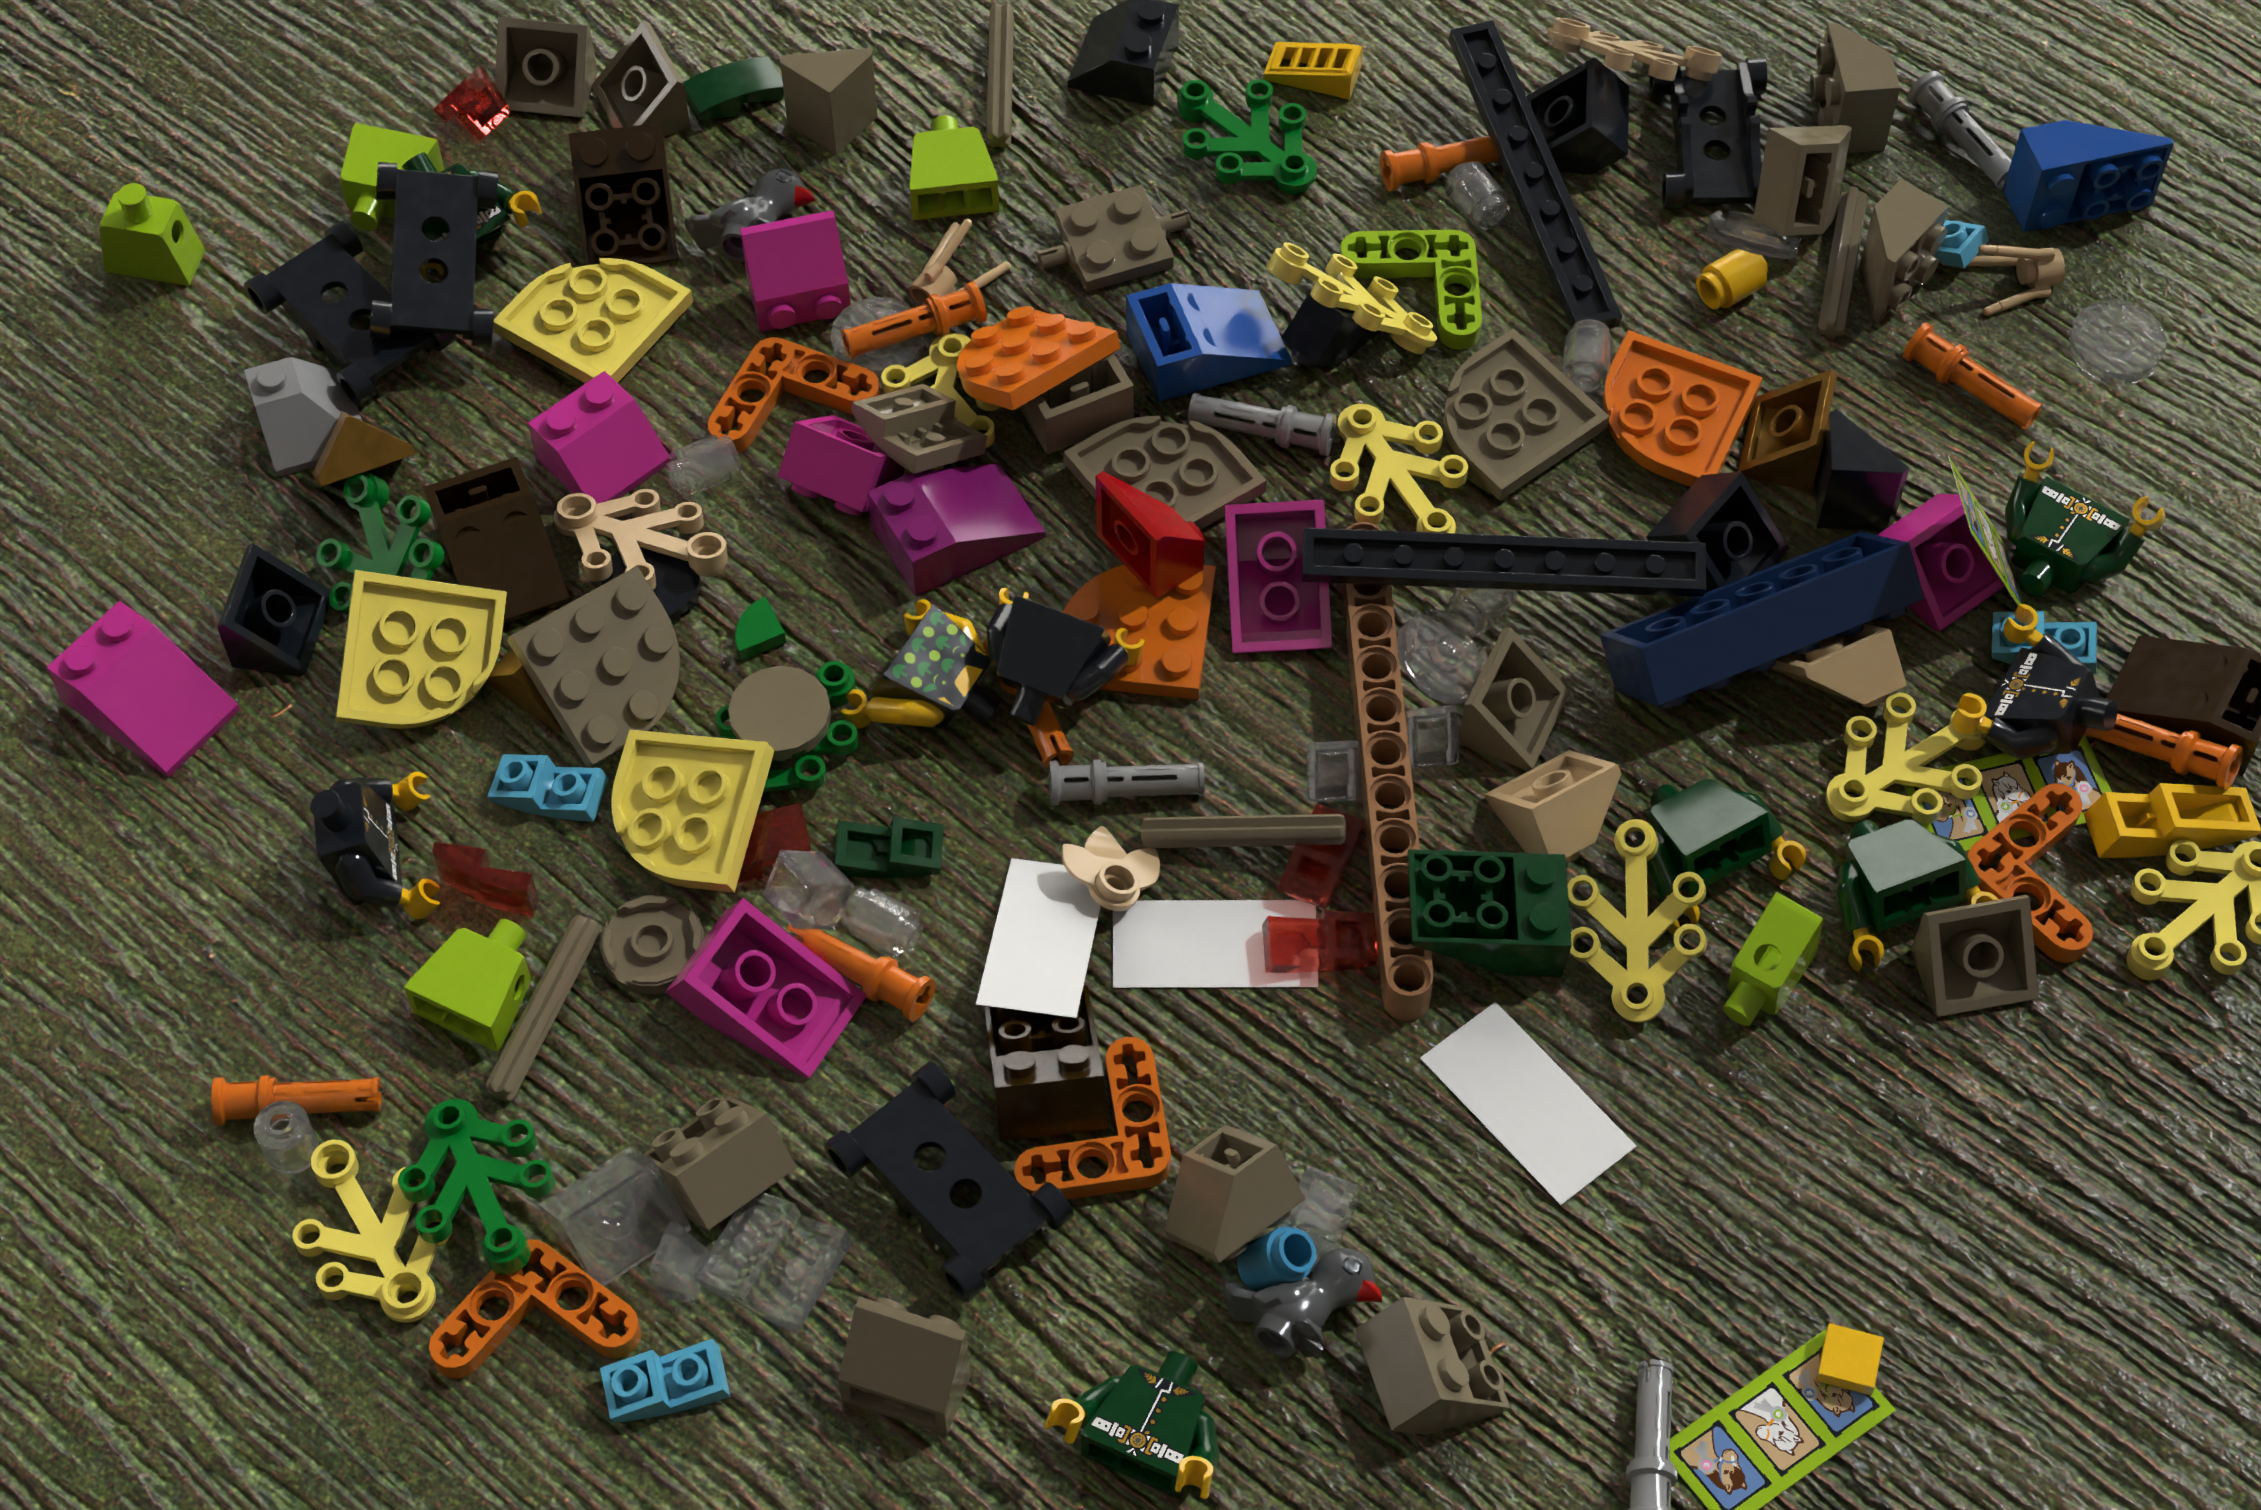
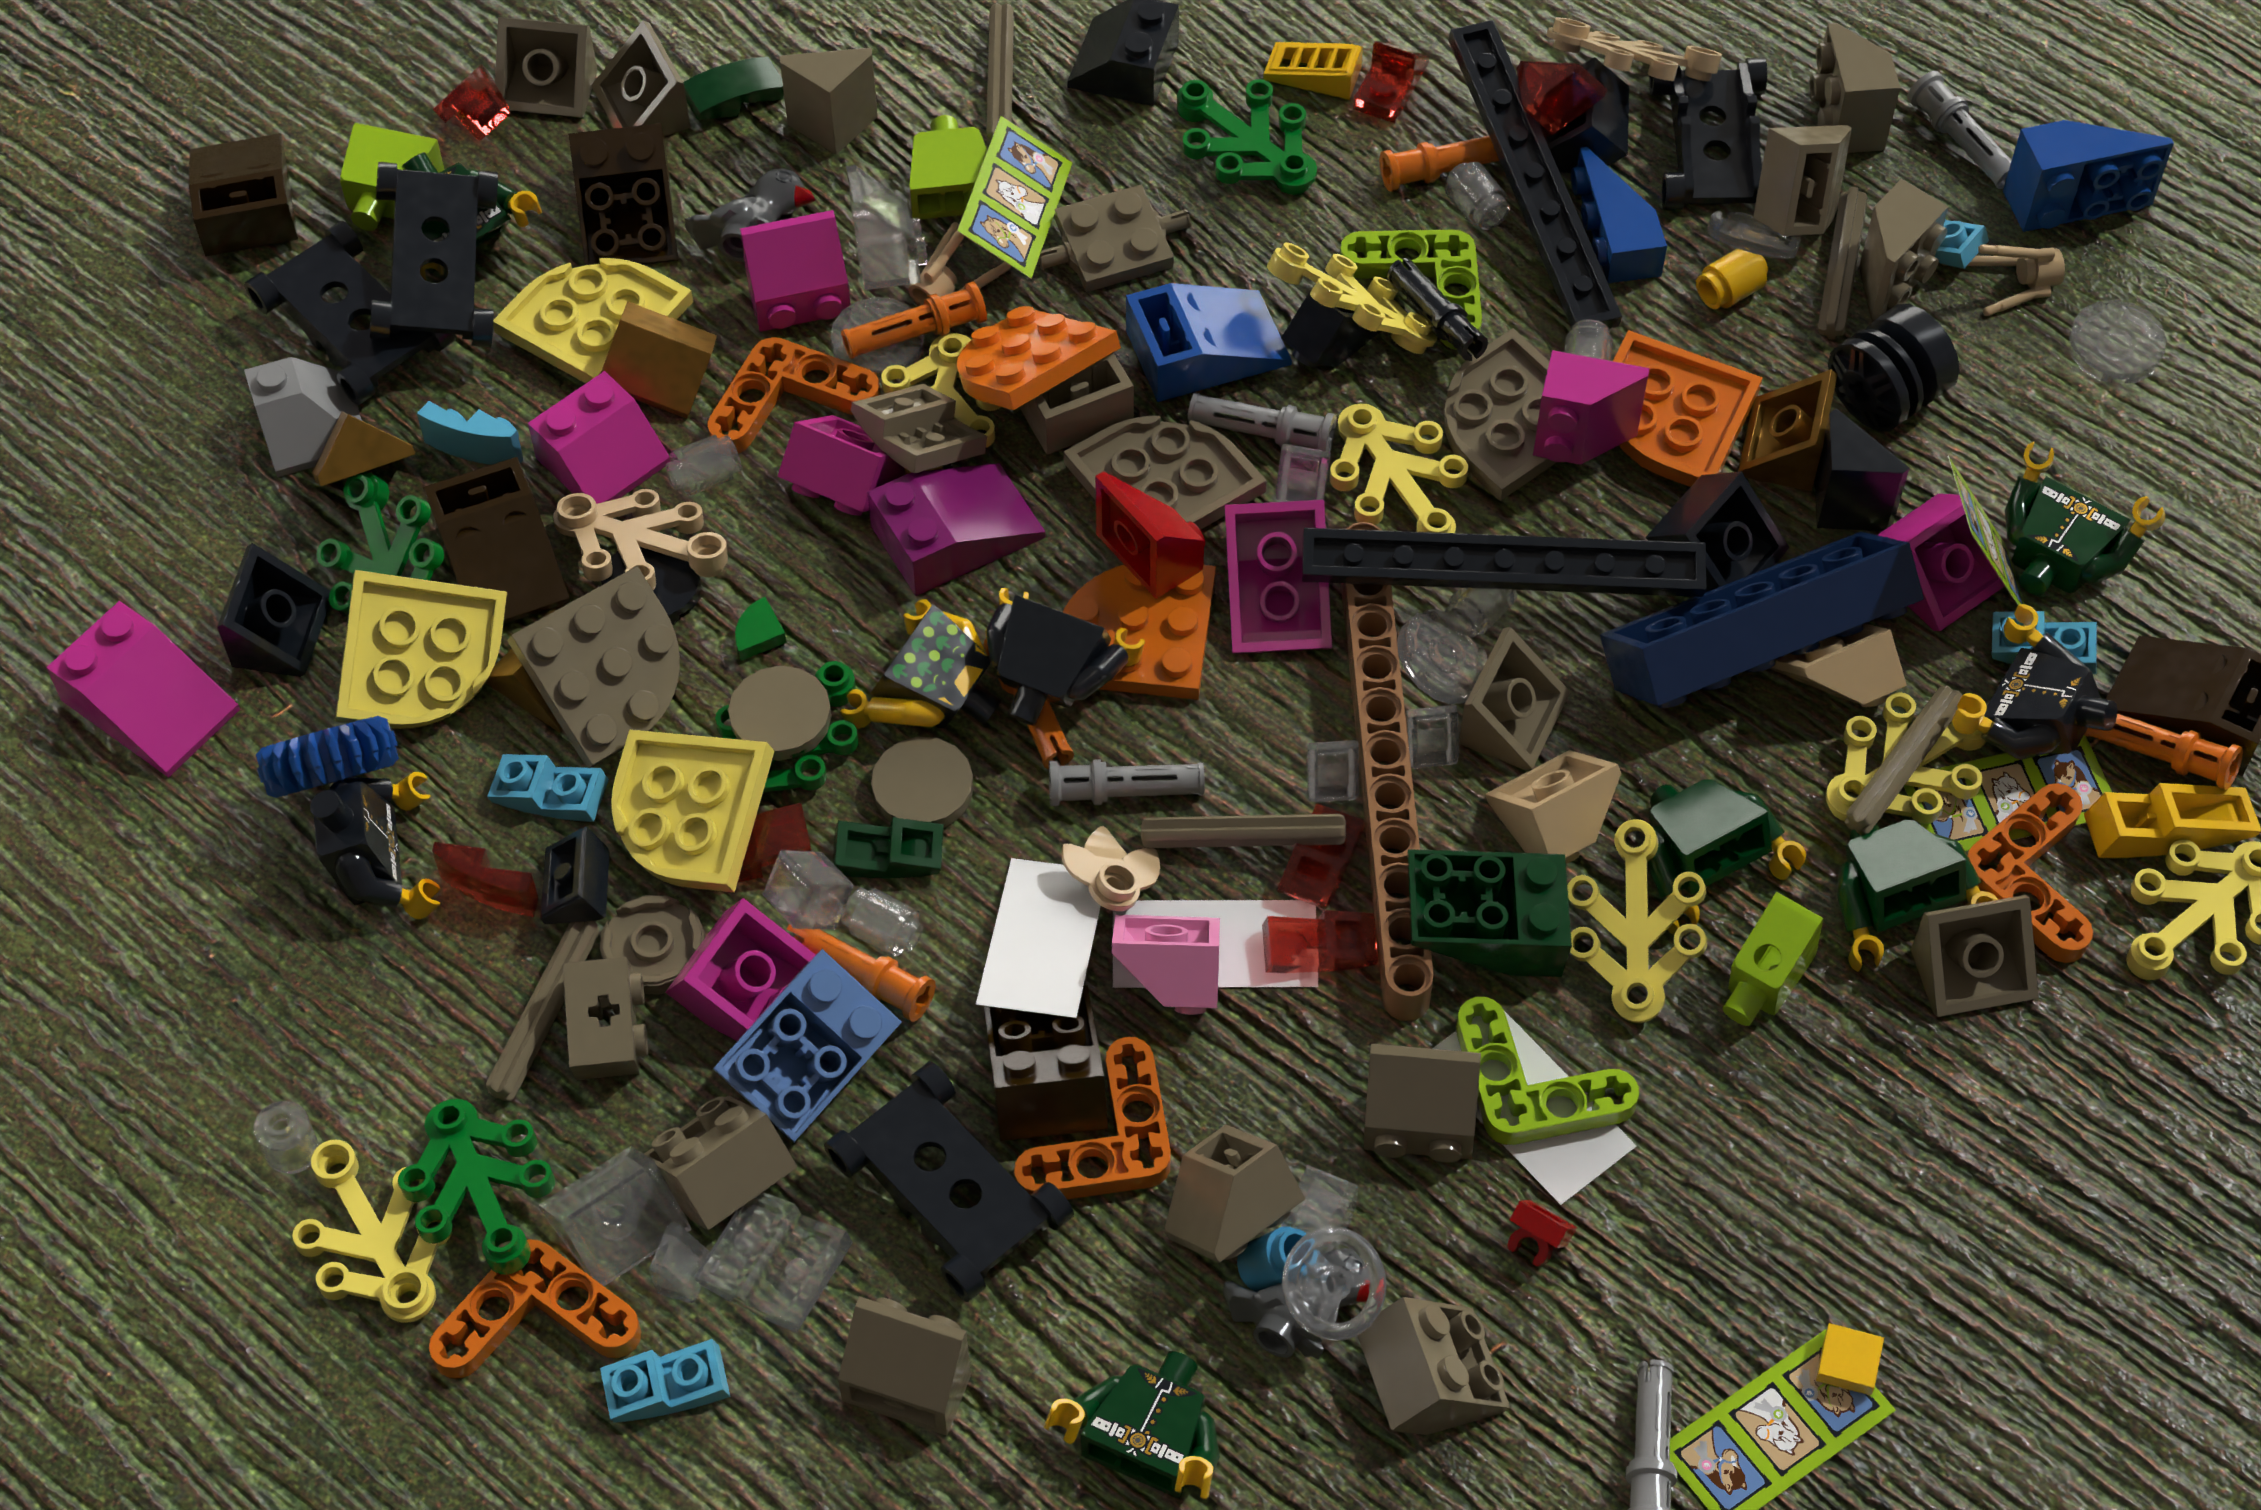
(149, 238): lime torso -> none
(241, 195): none -> dark brown slope
(248, 1098): orange pin -> none
(327, 756): none -> blue gear
(474, 984): lime torso -> none
(477, 440): none -> medium azure slope
(575, 879): none -> black slope
(588, 991): none -> dark tan brick
(659, 359): none -> pearl gold slope
(807, 1045): none -> medium blue slope
(885, 235): none -> clear slope
(922, 781): none -> dark tan tile
(1015, 197): none -> sticker
(1171, 958): none -> bright pink slope
(1302, 474): none -> clear slope
(1313, 1288): none -> clear piece
(1389, 81): none -> clear red slope
(1421, 1102): none -> dark tan slope
(1447, 318): none -> black pin
(1530, 1101): none -> lime beam
(1542, 1226): none -> red tile
(1557, 92): none -> clear red slope
(1588, 407): none -> dark pink slope
(1622, 223): none -> blue slope
(1894, 367): none -> black wheel
(1903, 760): none -> dark tan axle
(1954, 365): orange pin -> none

